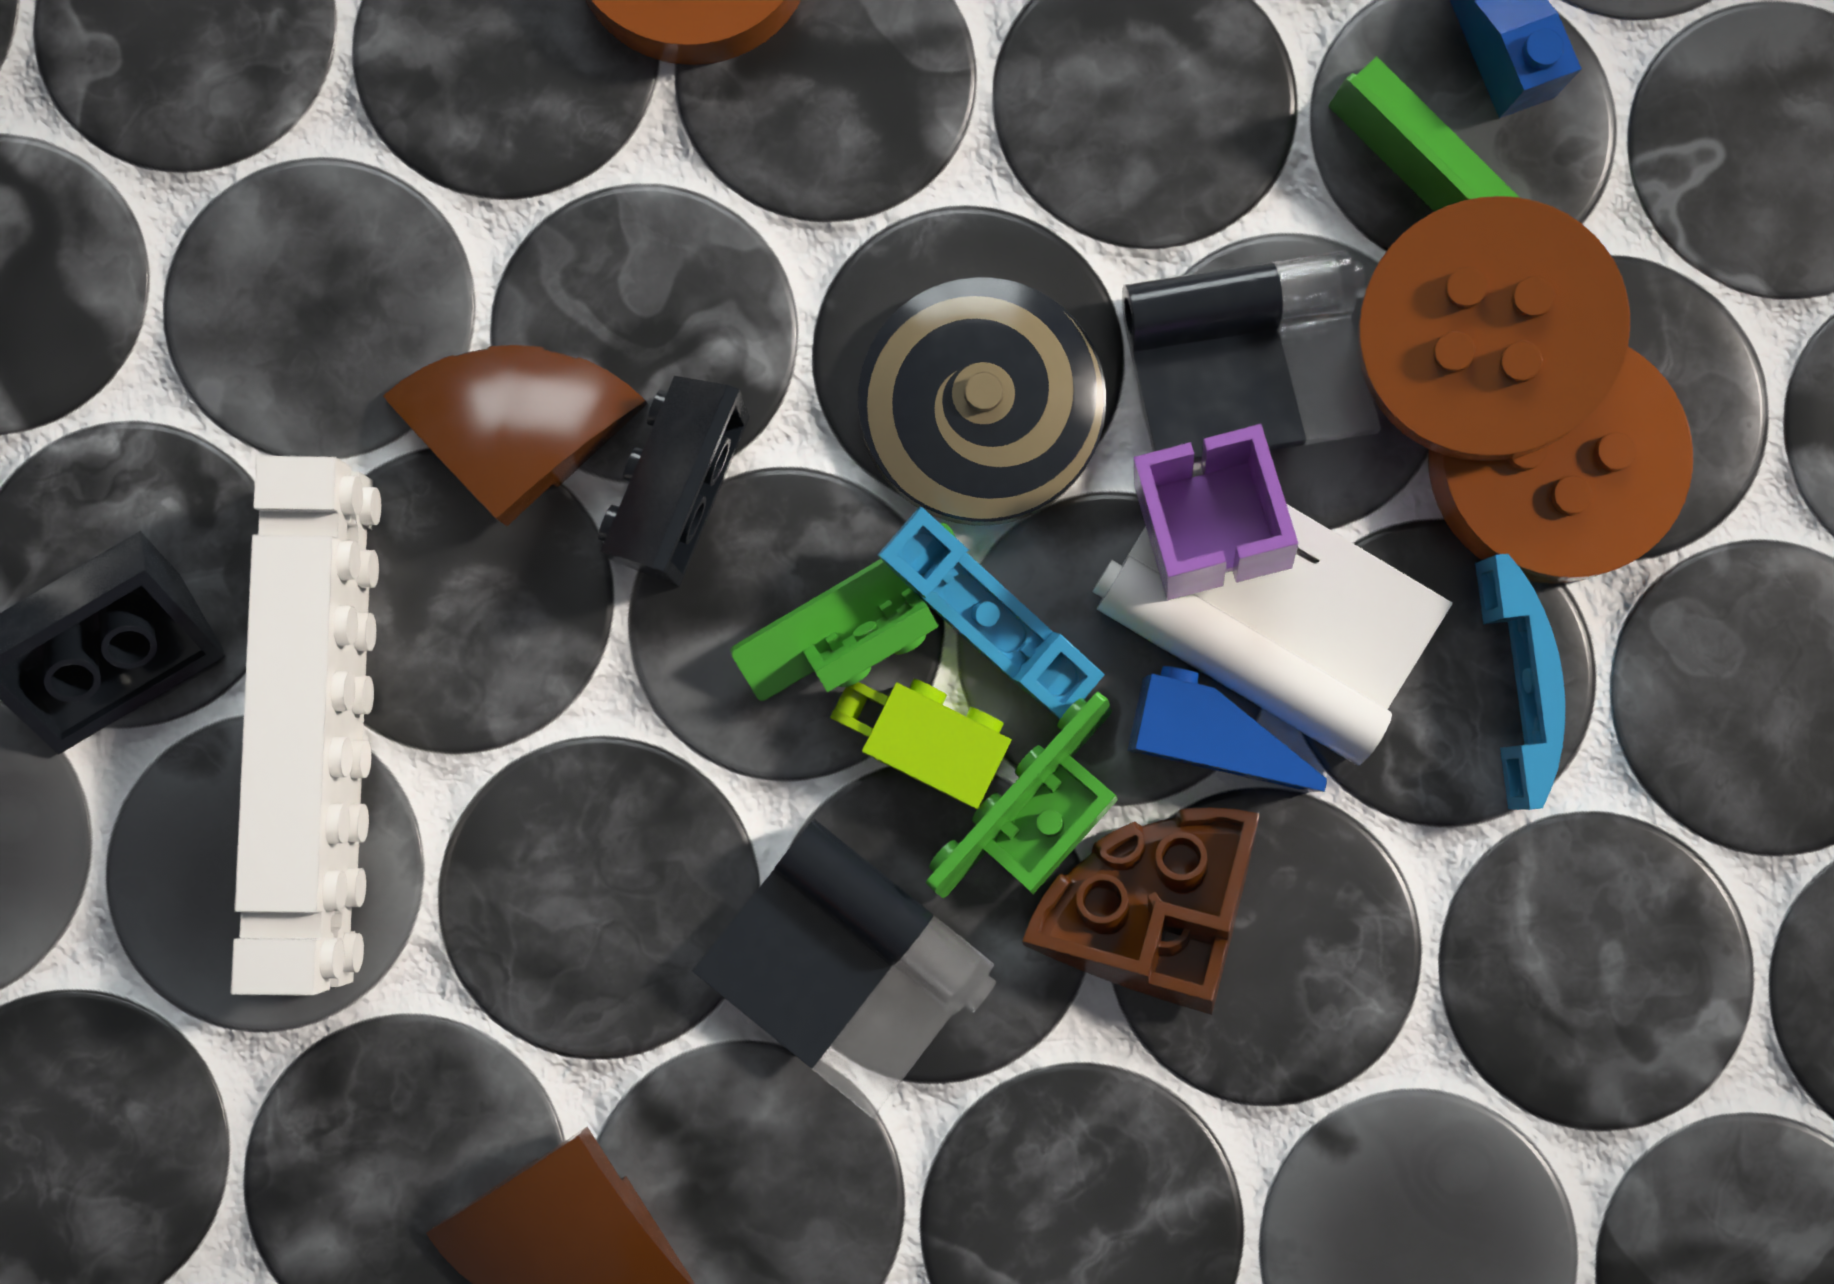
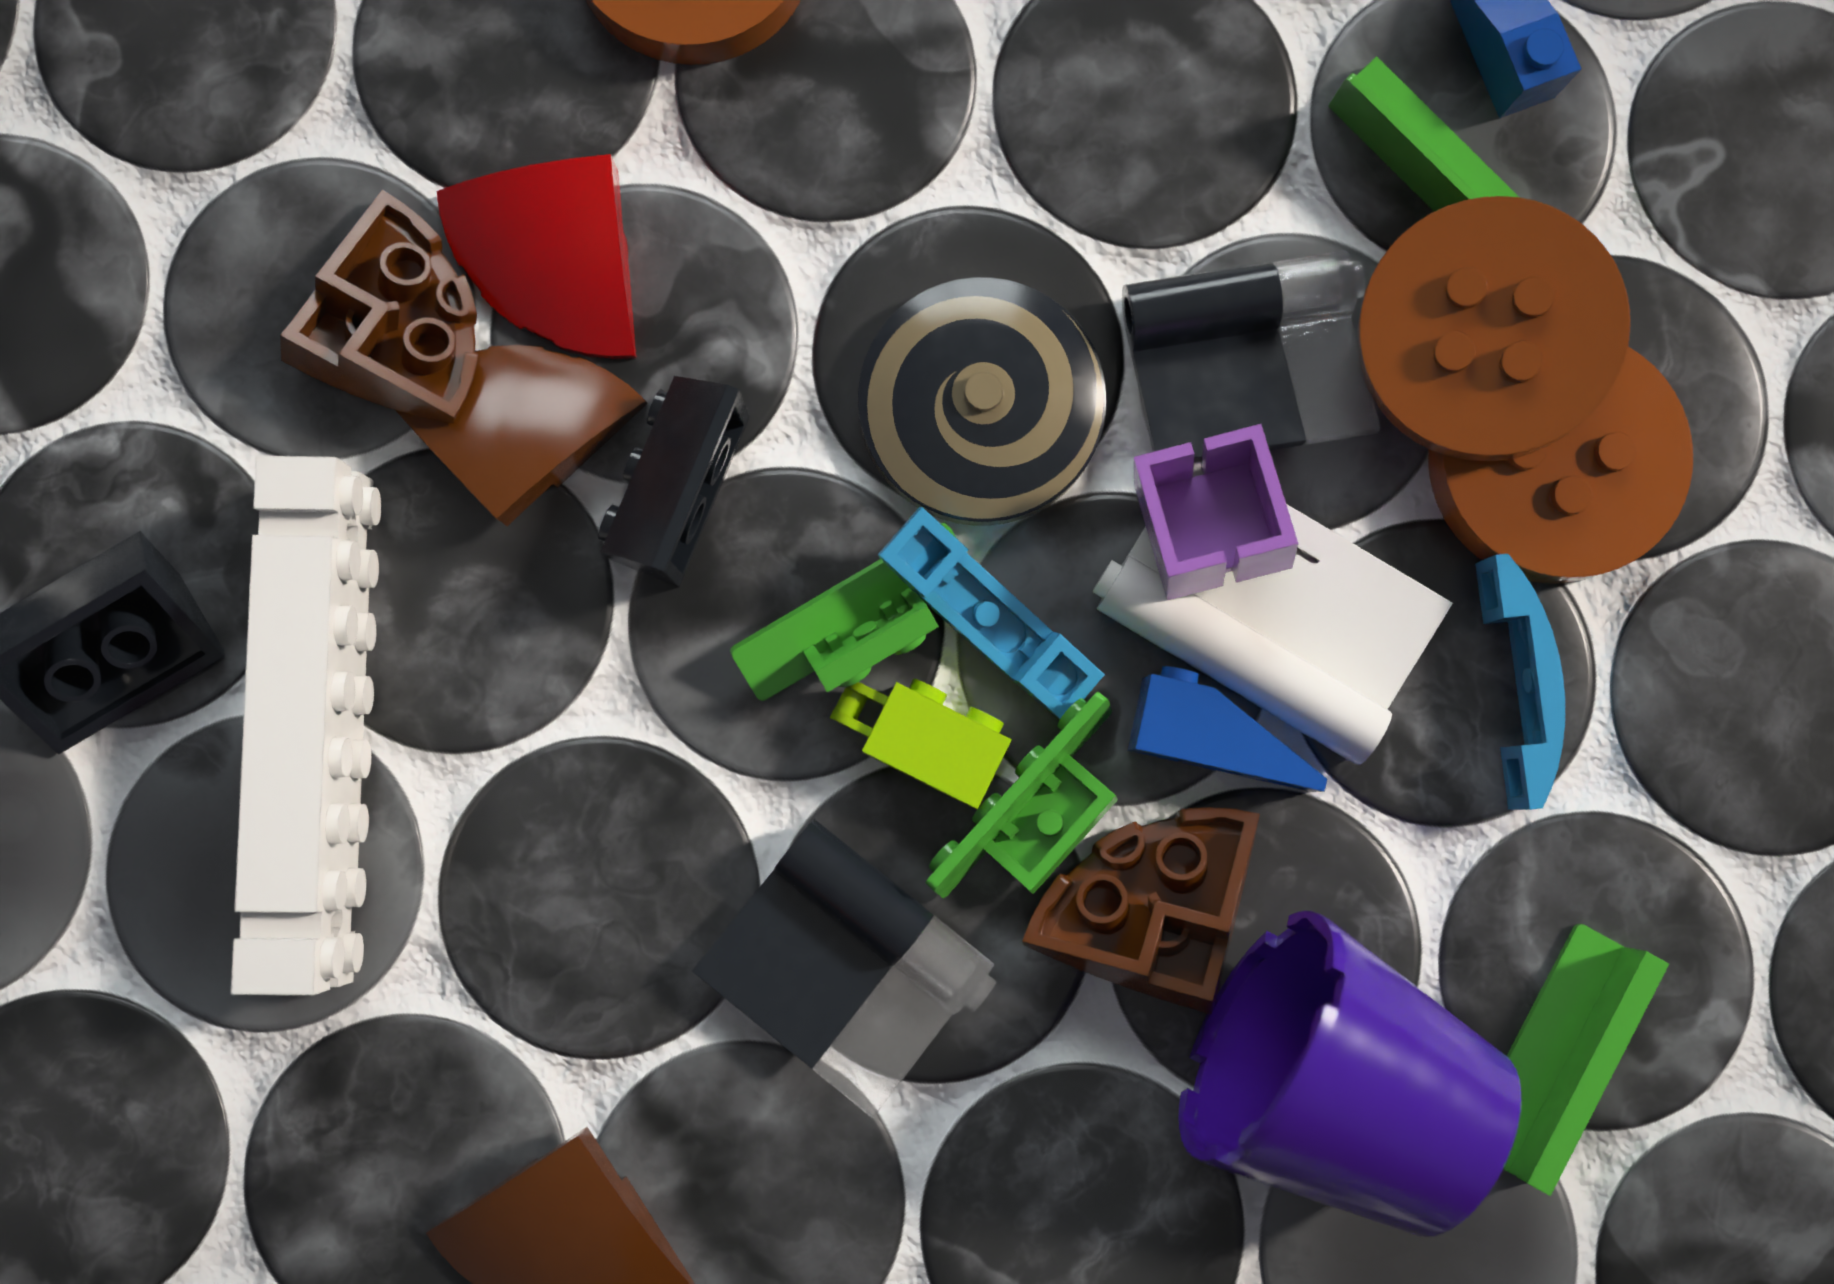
(389, 318): none -> reddish brown brick
(548, 251): none -> red brick
(1348, 1085): none -> dark purple cone
(1574, 1047): none -> bright green panel

